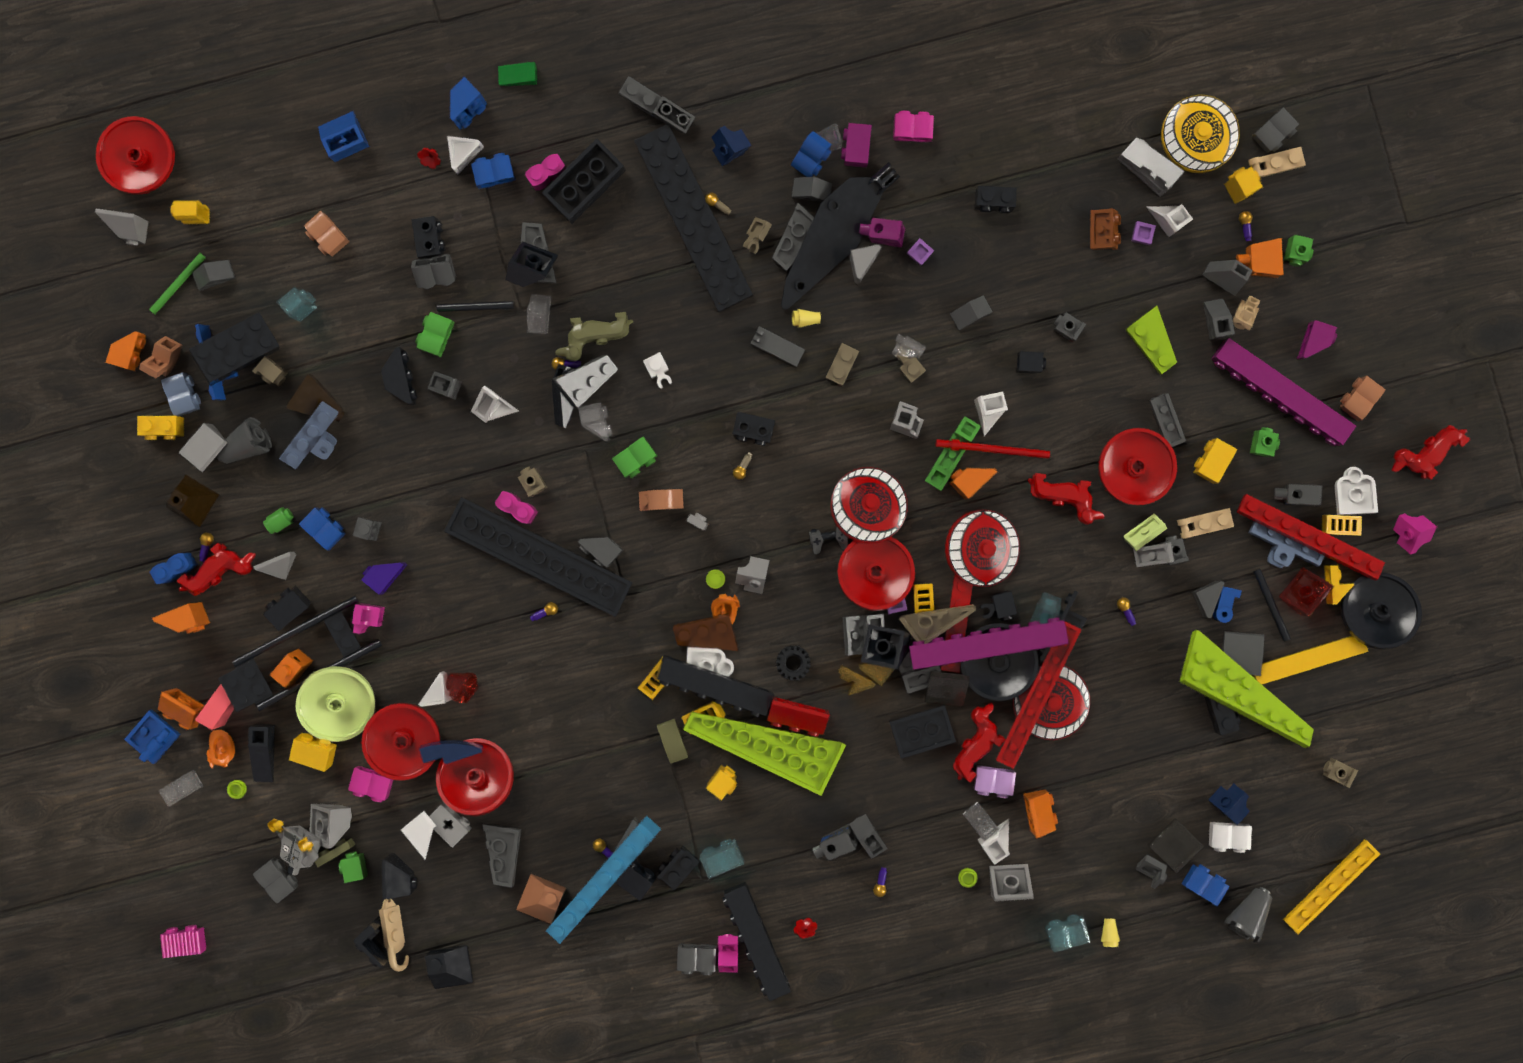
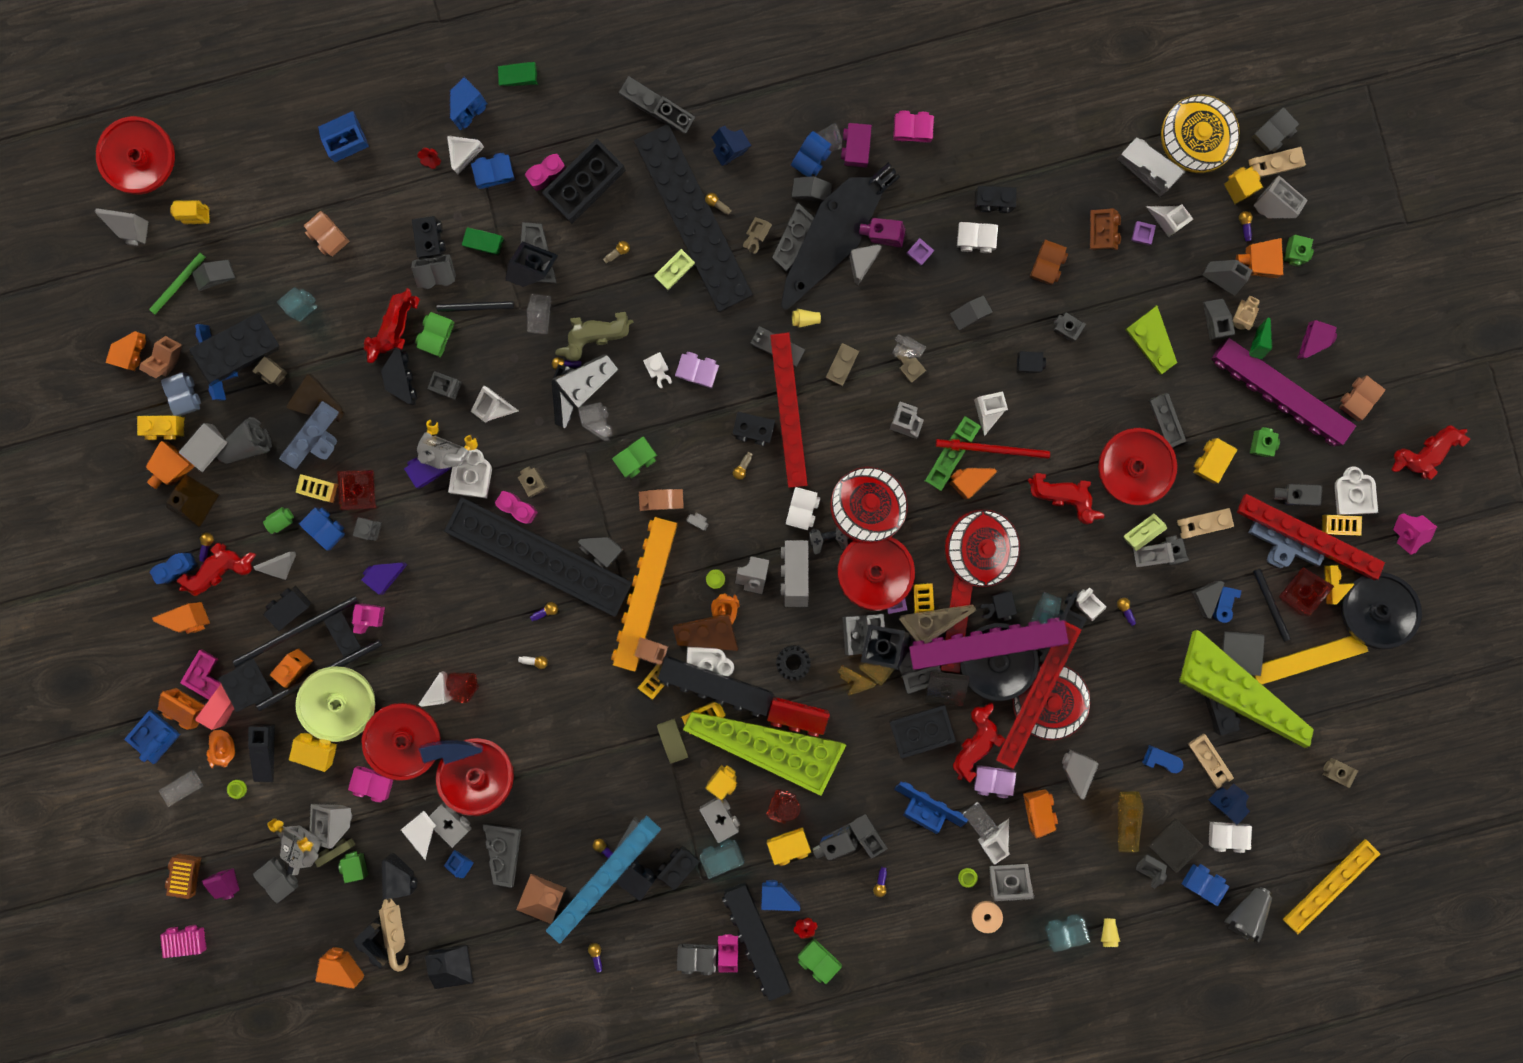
(167, 465): none -> orange torso
(183, 876): none -> dark orange brick
(198, 677): none -> dark pink plate
(222, 884): none -> magenta slope
(331, 491): none -> light yellow slope
(339, 969): none -> orange slope
(356, 490): none -> clear red slope
(392, 326): none -> red animal
(422, 473): none -> dark purple slope
(441, 452): none -> light grey torso
(458, 864): none -> blue slope
(472, 476): none -> white plate
(482, 241): none -> green slope
(539, 662): none -> piece
(594, 950): none -> piece
(622, 248): none -> piece
(645, 592): none -> light orange brick
(650, 651): none -> nougat brick
(674, 269): none -> yellowish green plate
(696, 370): none -> lavender brick
(710, 813): none -> light grey brick
(777, 897): none -> blue slope
(786, 807): none -> clear red piece
(788, 410): none -> red plate
(789, 846): none -> yellow brick
(795, 573): none -> light grey wedge
(801, 508): none -> white brick
(819, 961): none -> bright green brick
(928, 811): none -> blue bracket
(977, 237): none -> white brick
(991, 924): none -> light nougat piece
(1048, 262): none -> dark orange brick
(1079, 771): none -> light grey slope
(1089, 604): none -> white bracket
(1129, 821): none -> clear yellow slope
(1169, 761): none -> blue leg
(1210, 760): none -> tan plate
(1262, 341): none -> green slope
(1280, 200): none -> light grey slope

